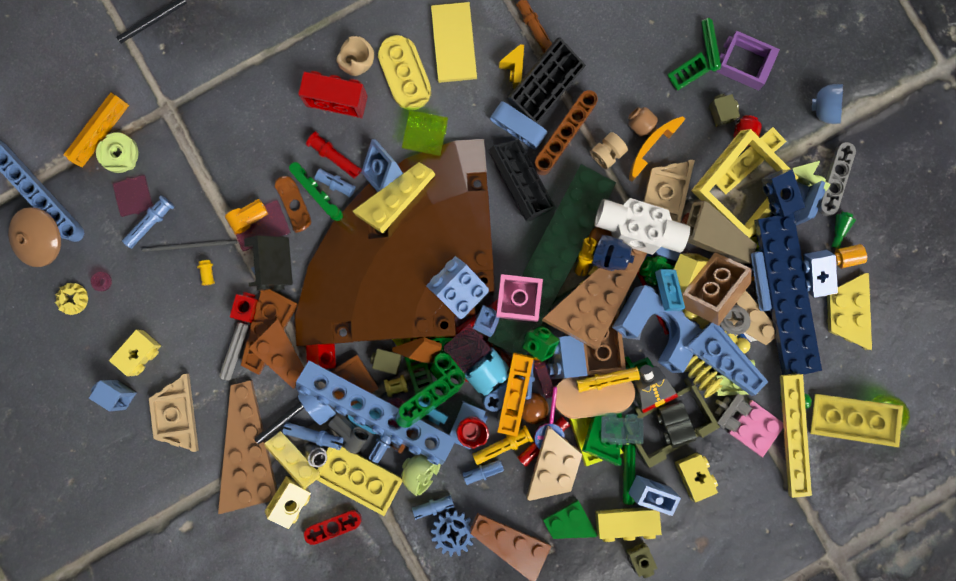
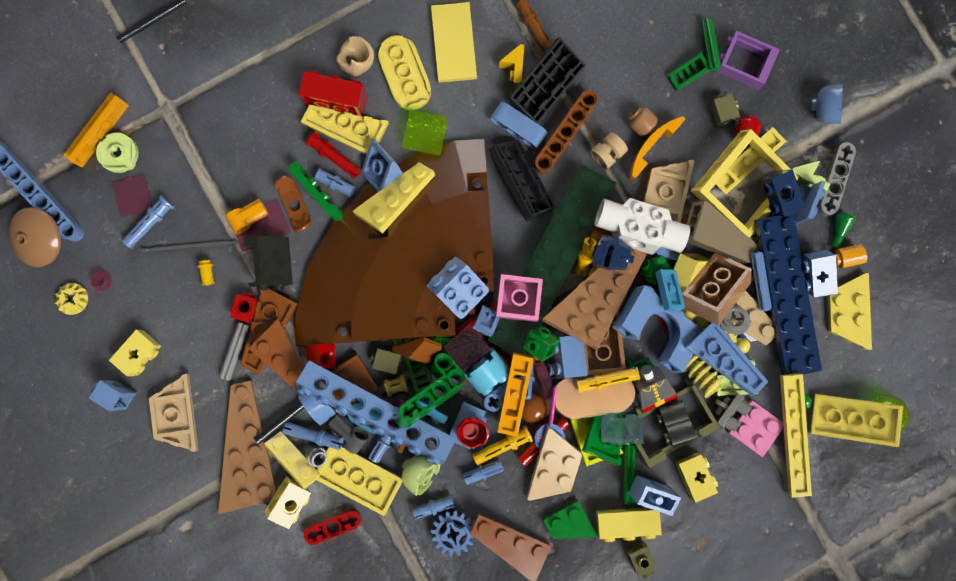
(345, 127): none -> light yellow wing

